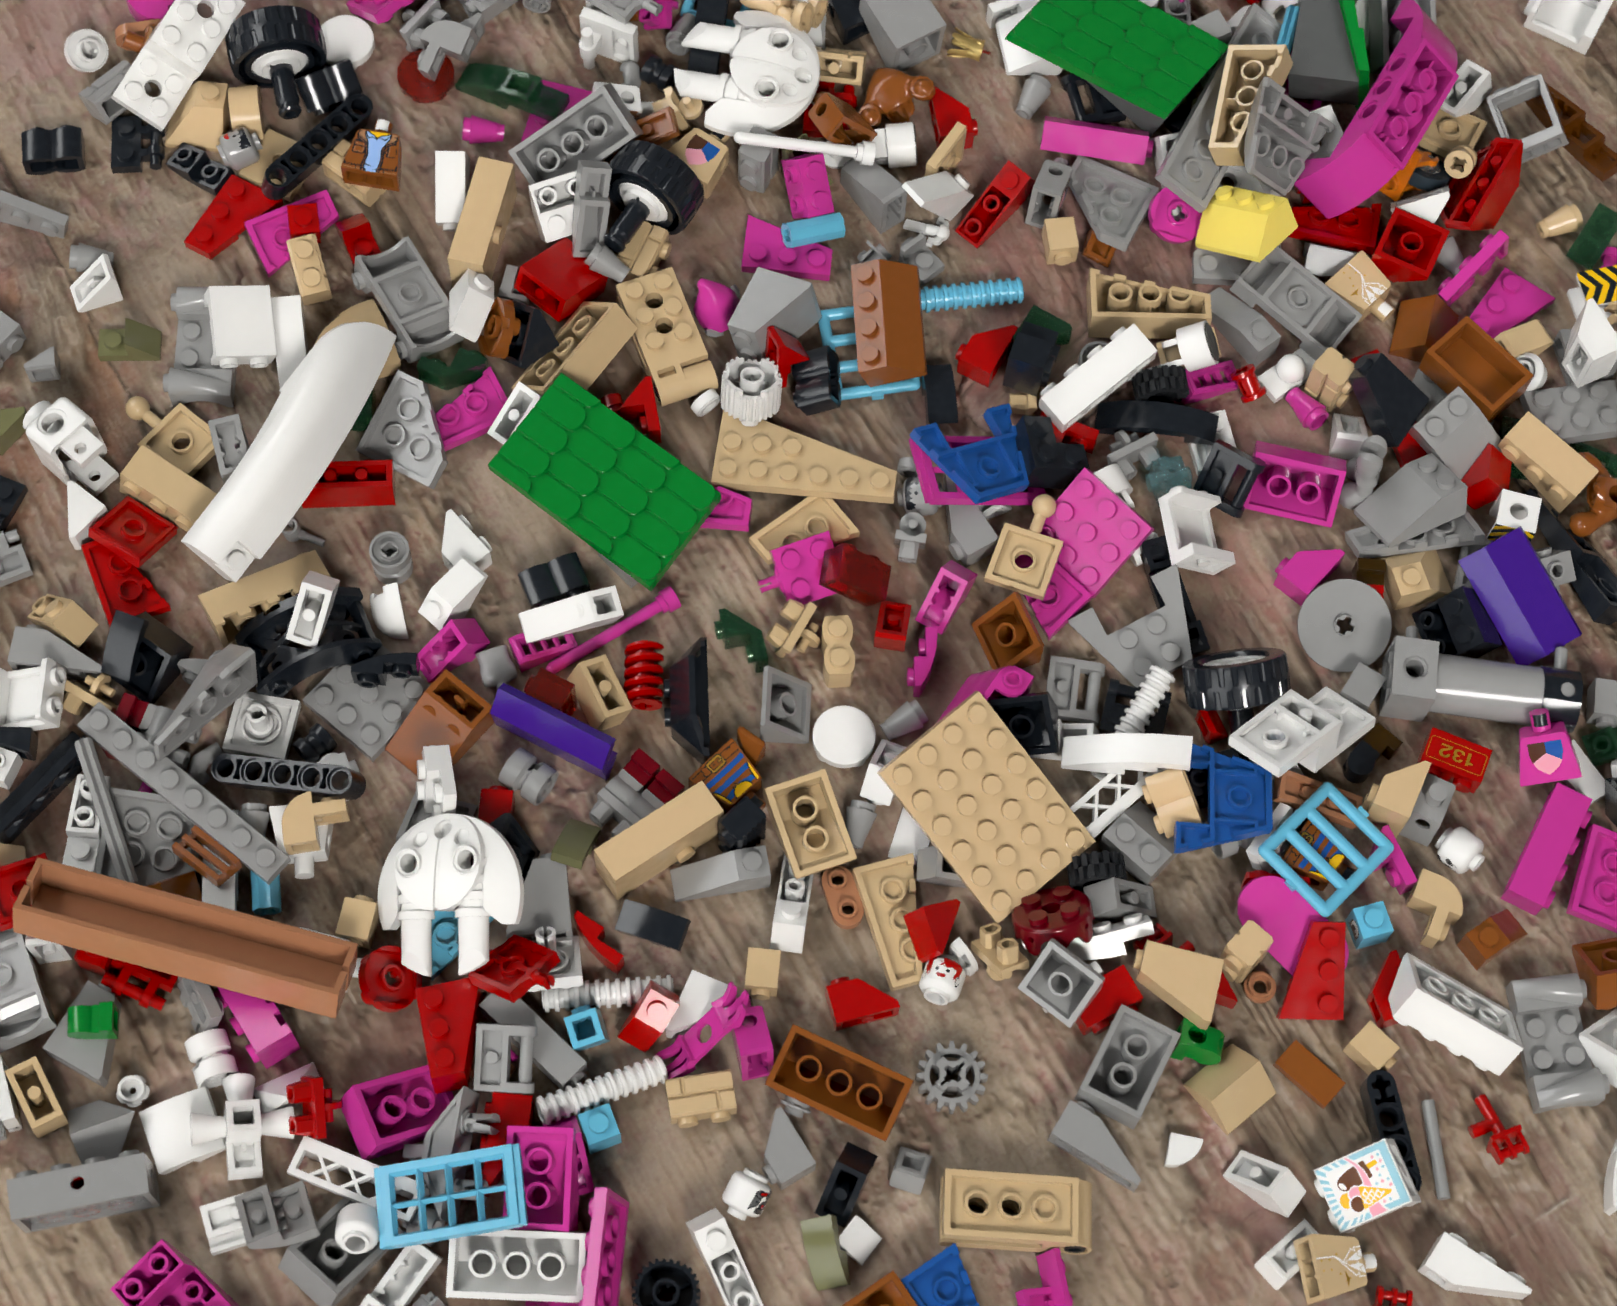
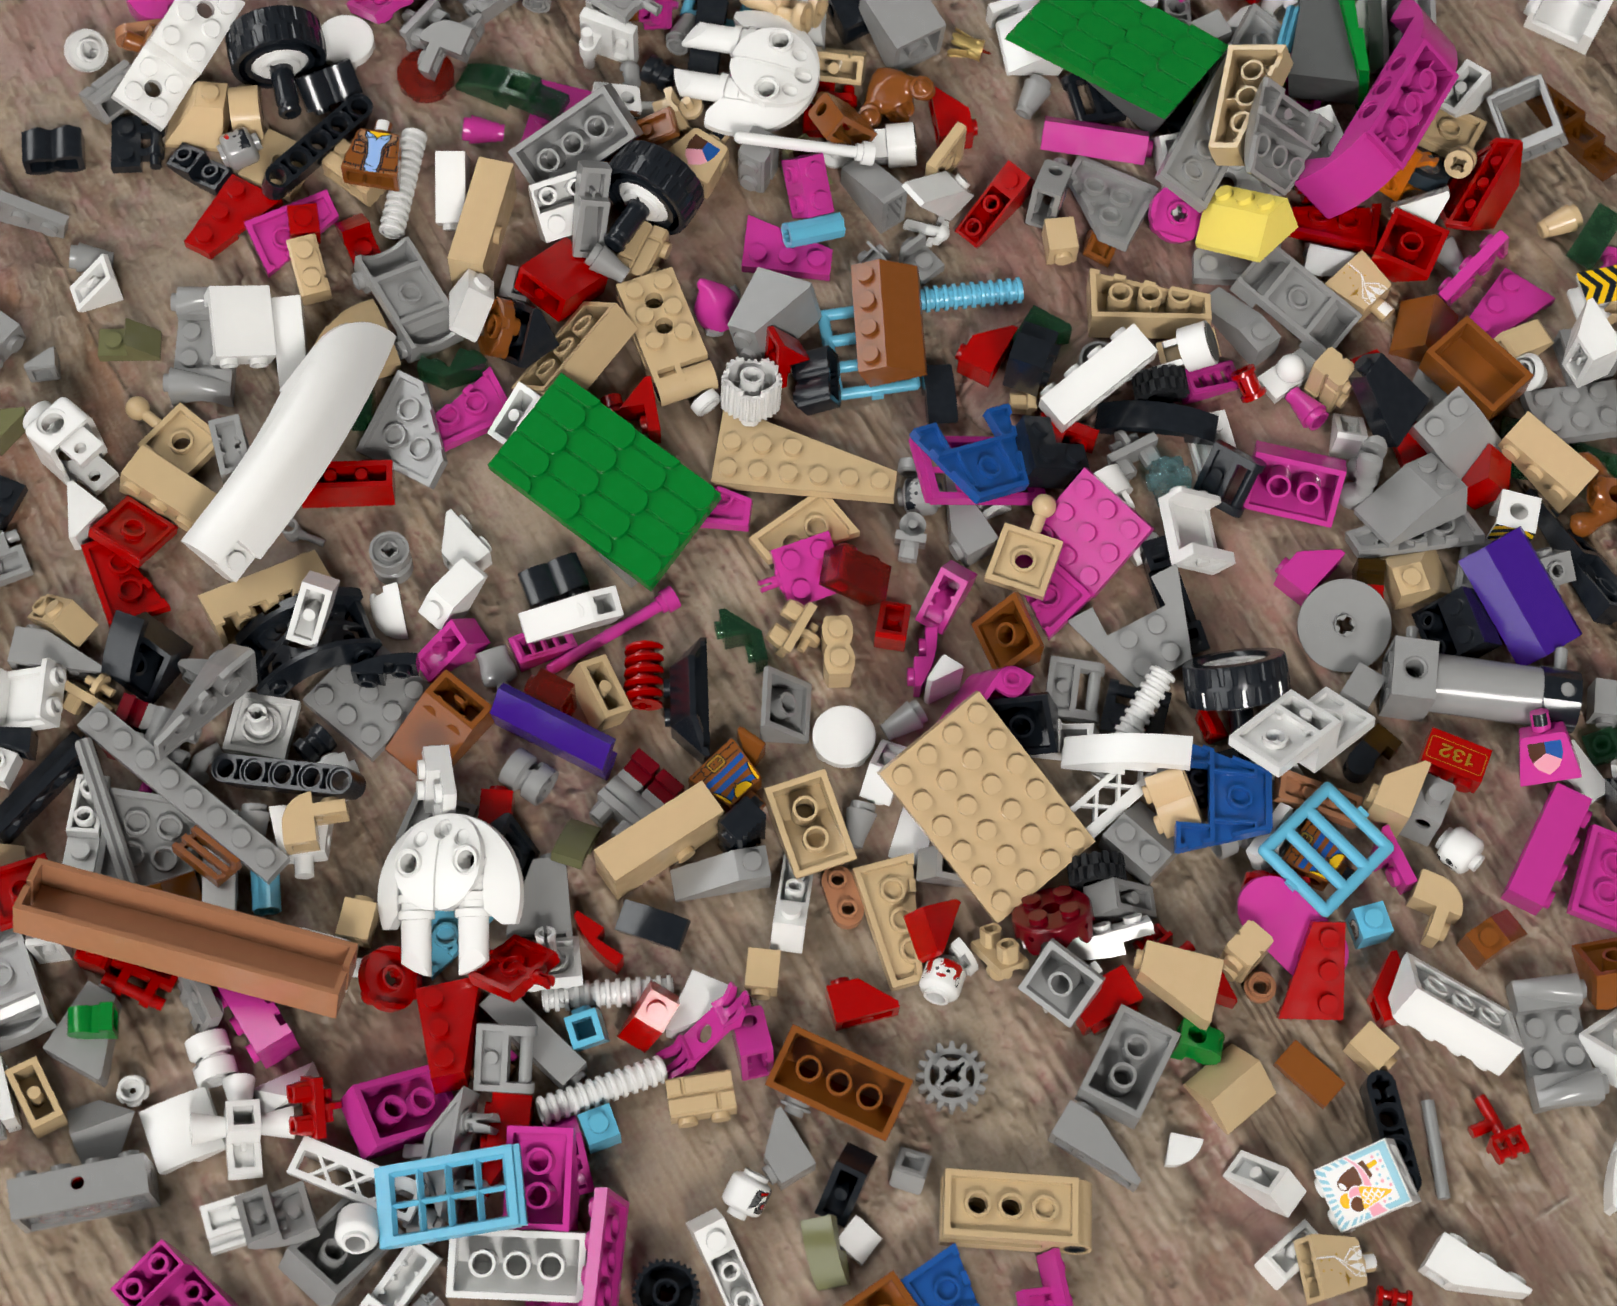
(399, 203): none -> white piece
(943, 679): none -> slope

